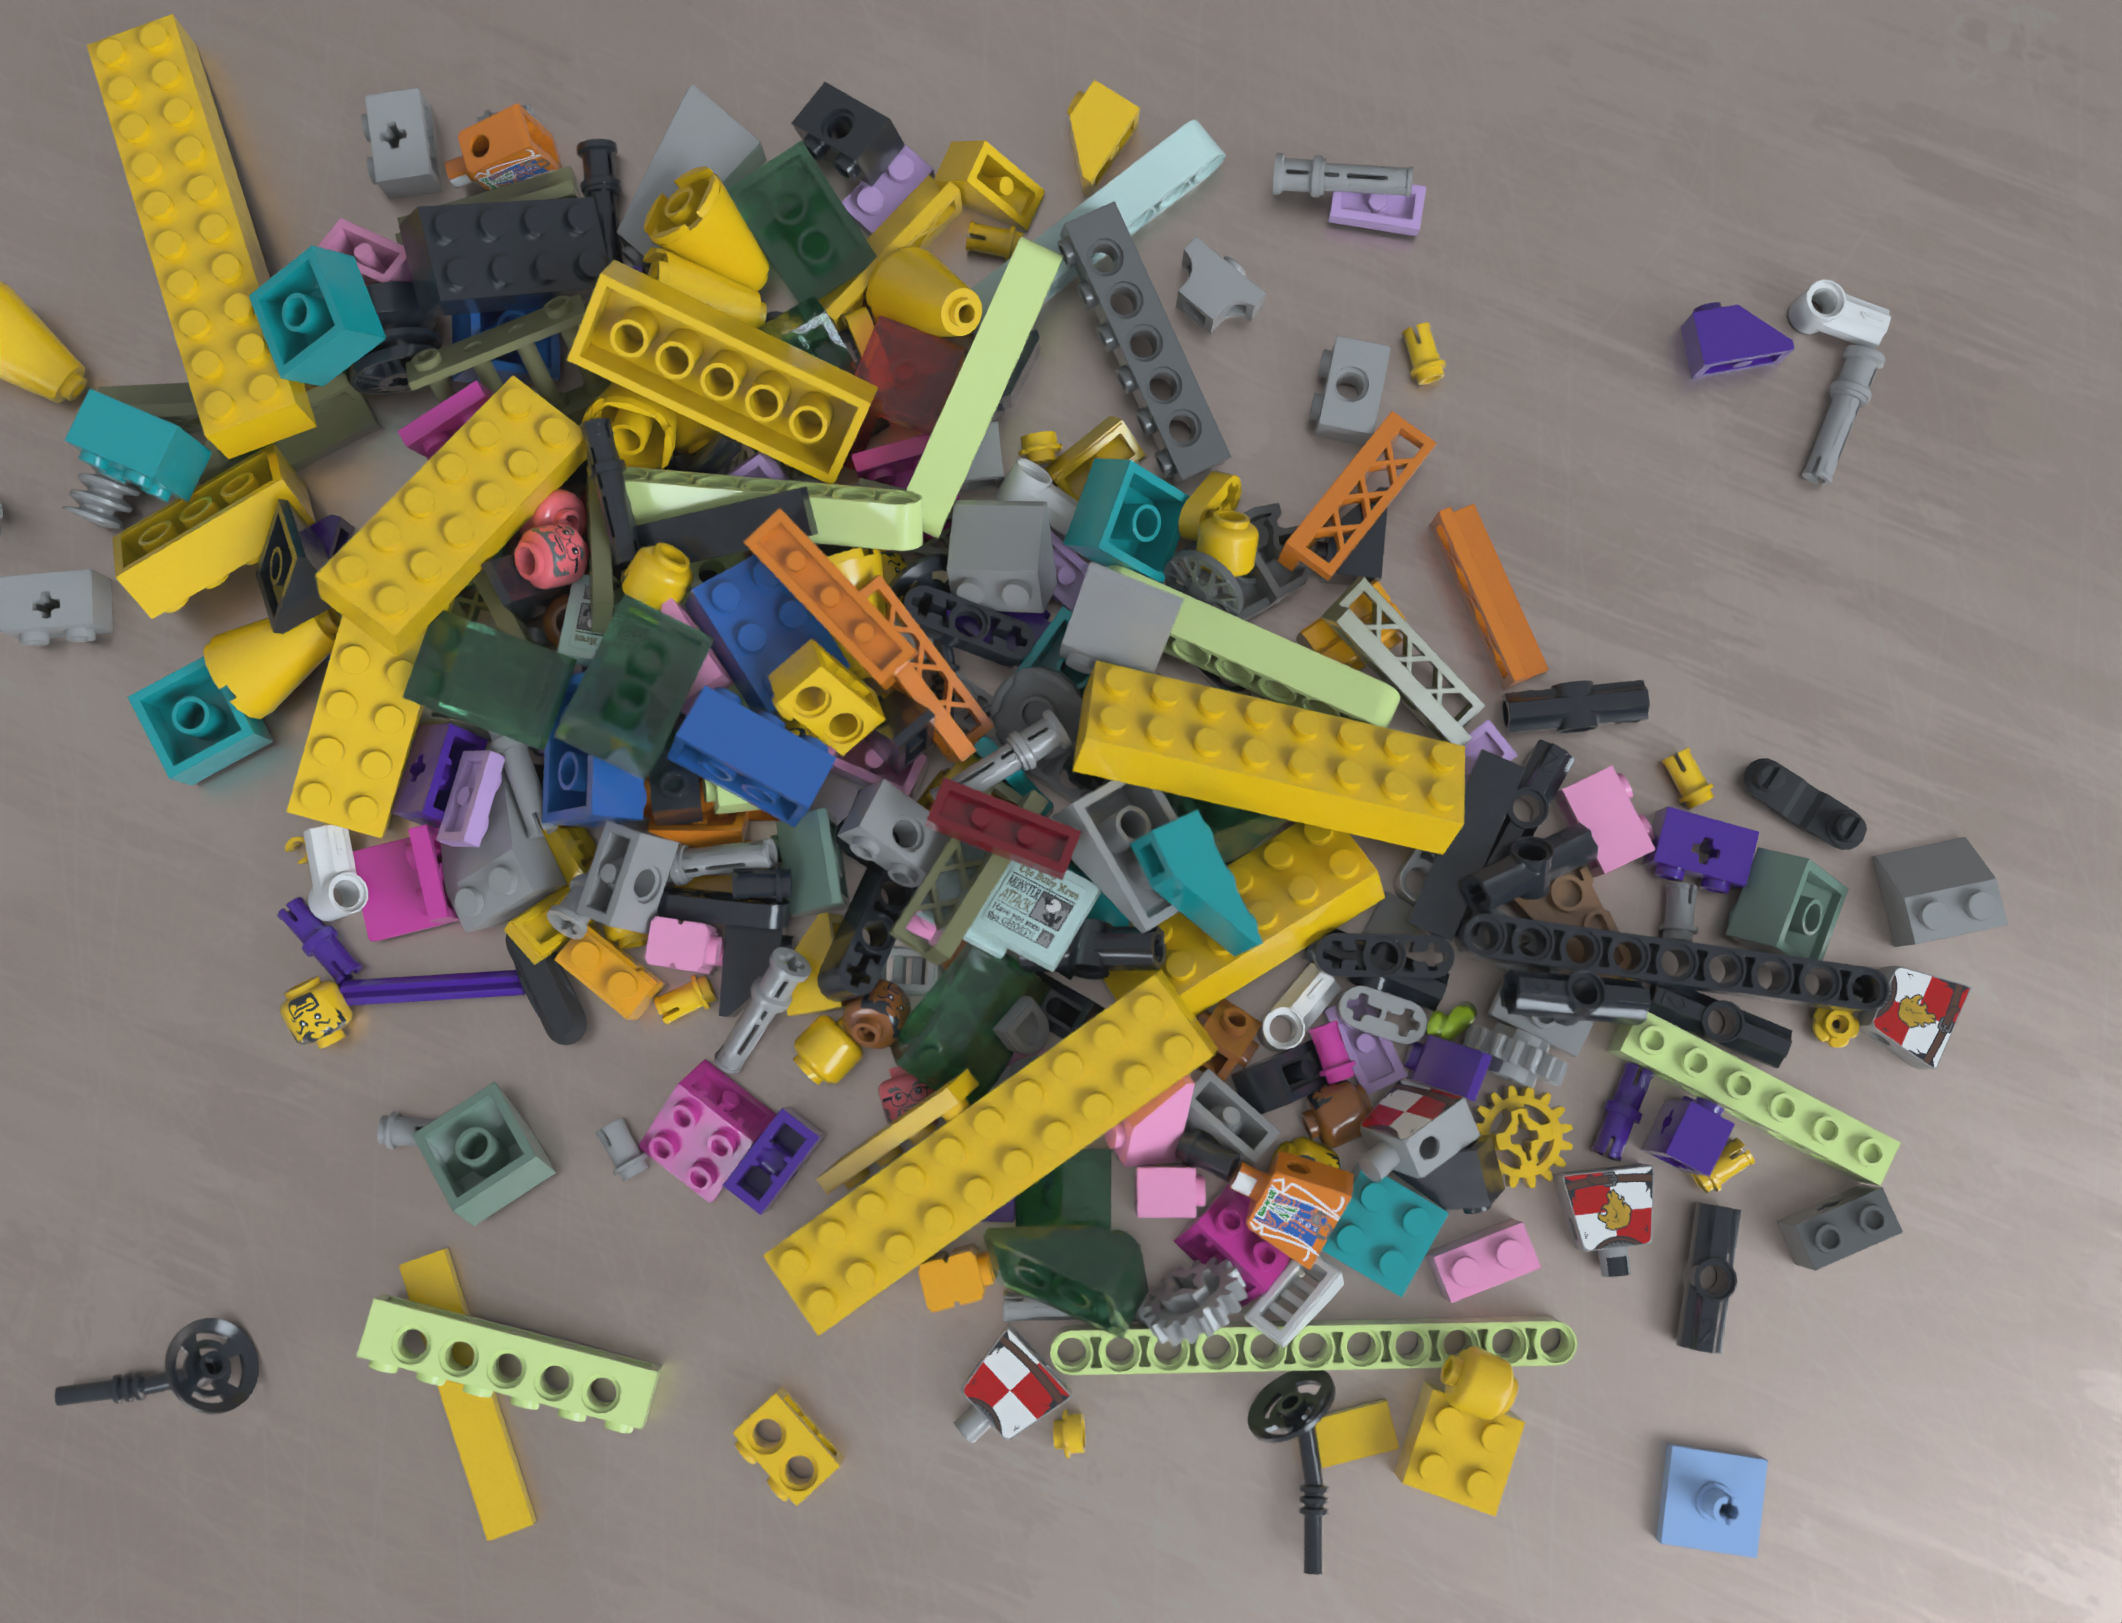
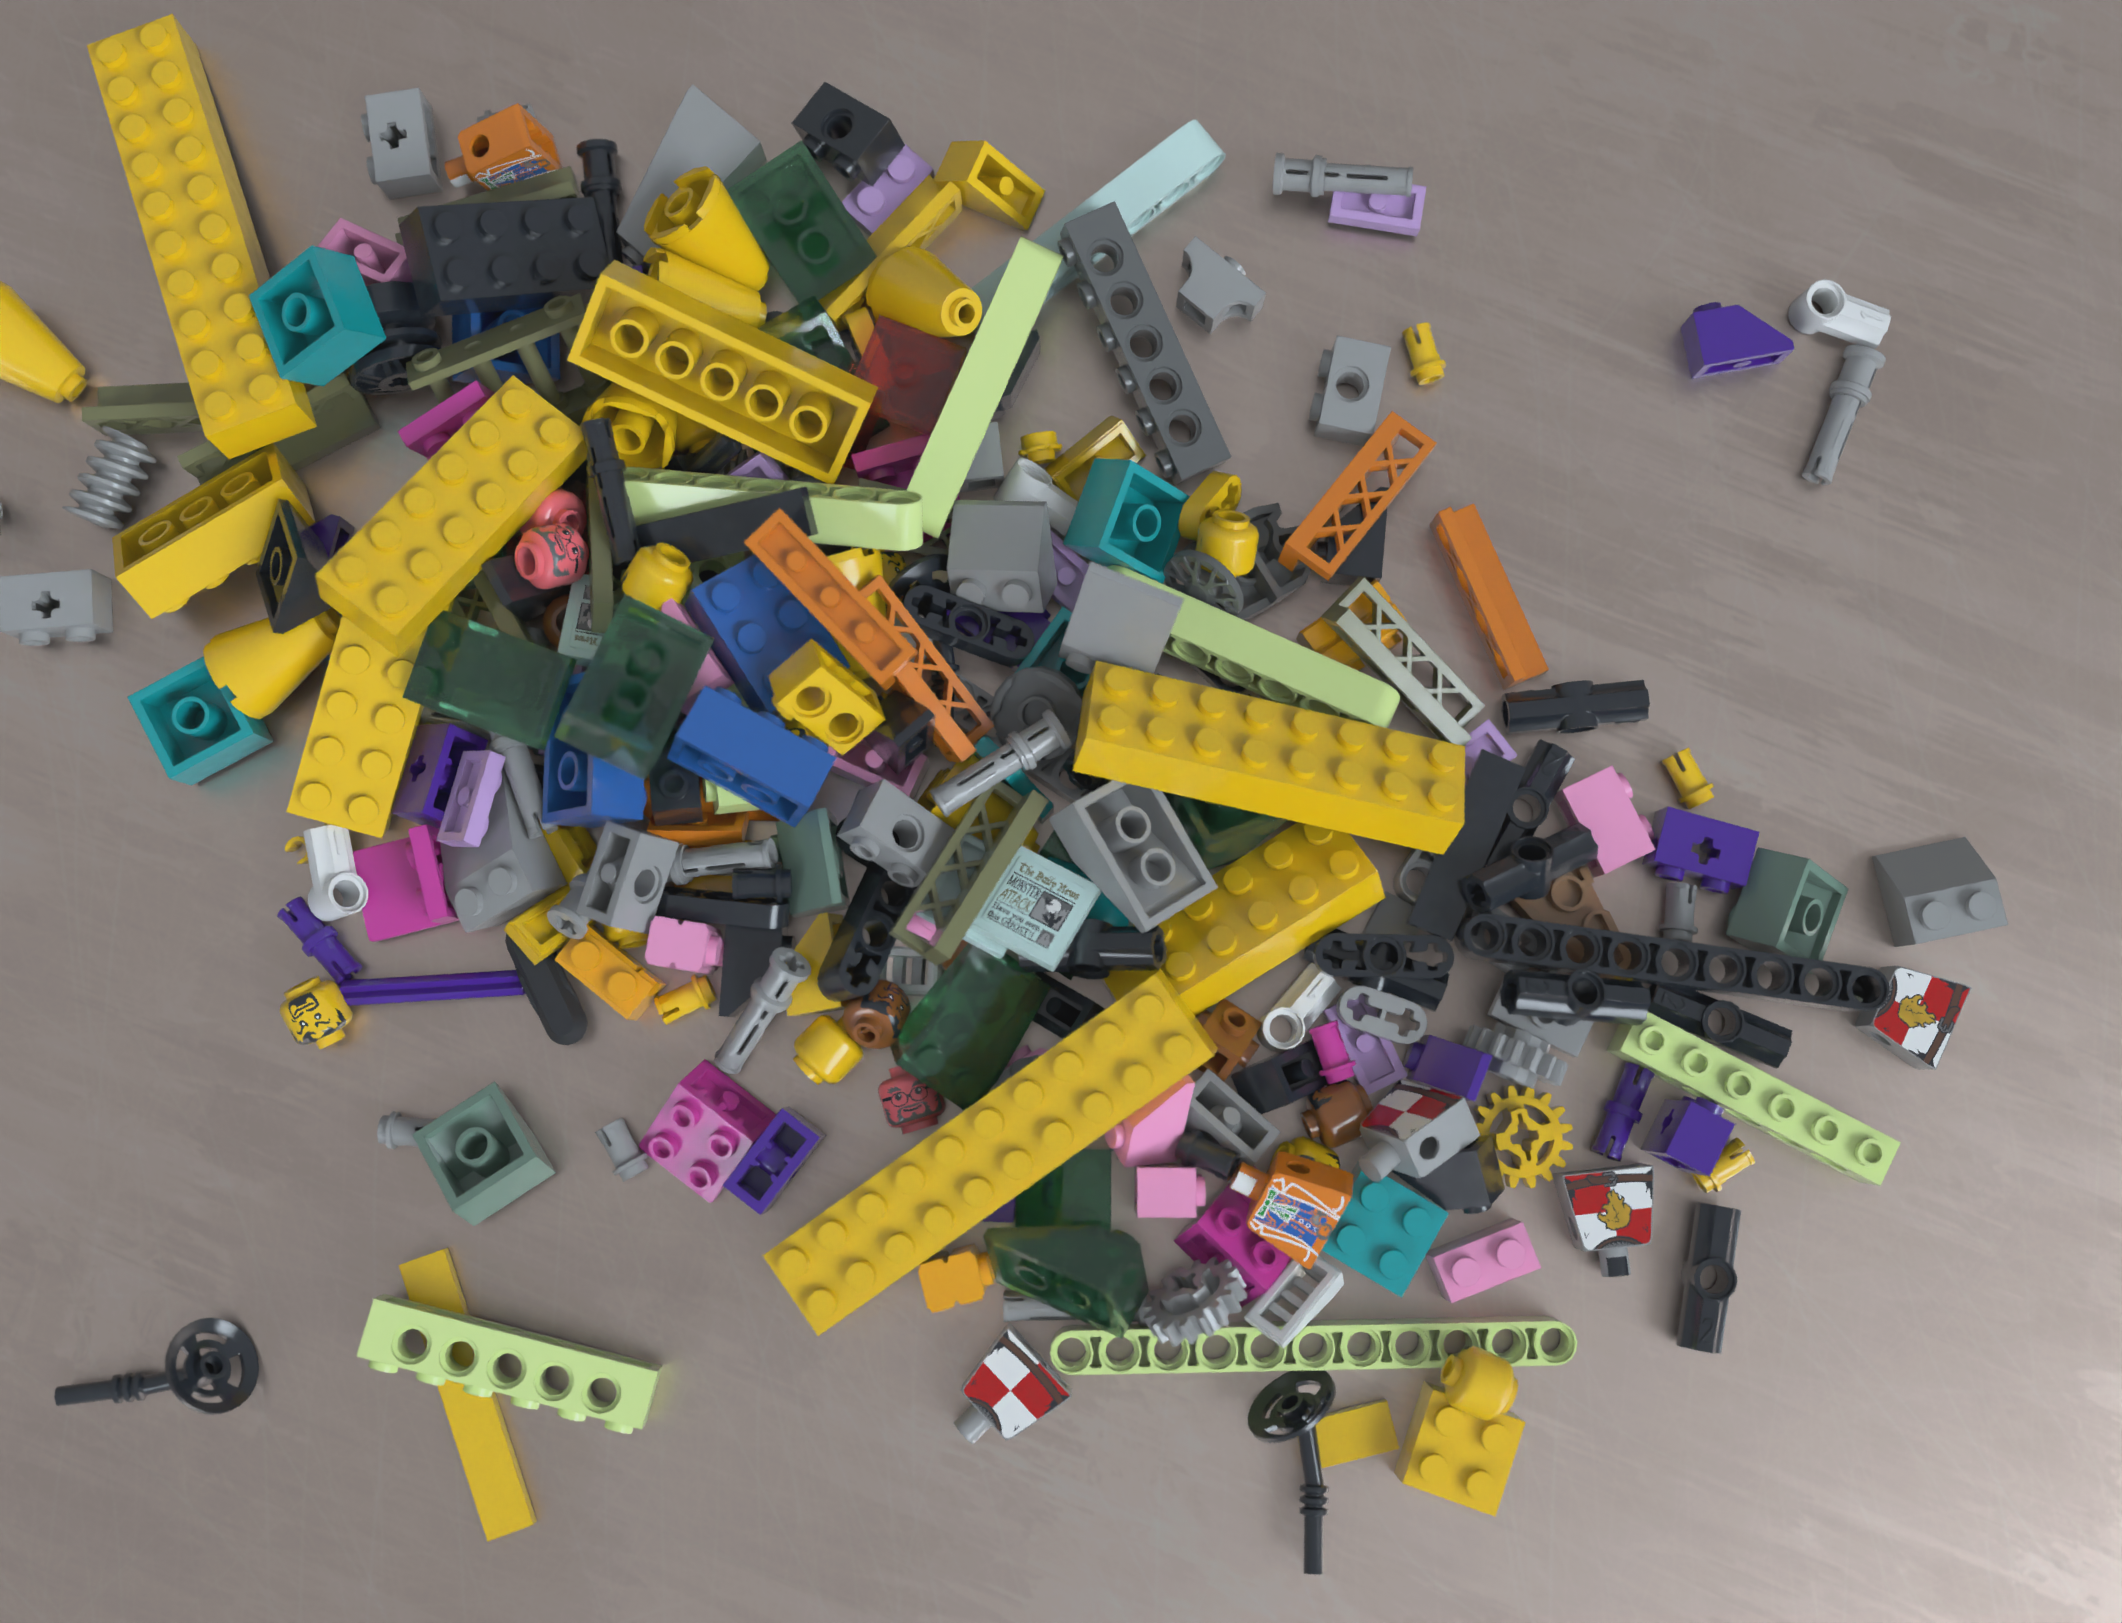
(137, 447): teal brick -> none
(798, 1438): yellow brick -> none
(911, 1125): yellow plate -> none
(998, 240): yellow pin -> none
(1002, 828): dark red plate -> none
(1023, 1027): light grey tile -> none
(1070, 1433): yellow plate -> none
(1099, 131): yellow slope -> none
(1193, 878): teal slope -> none
(1453, 1025): lime arm -> none
(1711, 1500): light blue tile -> none
(1804, 804): black piece -> none
(1825, 1032): yellow plate -> none
(1839, 1226): dark grey brick -> none

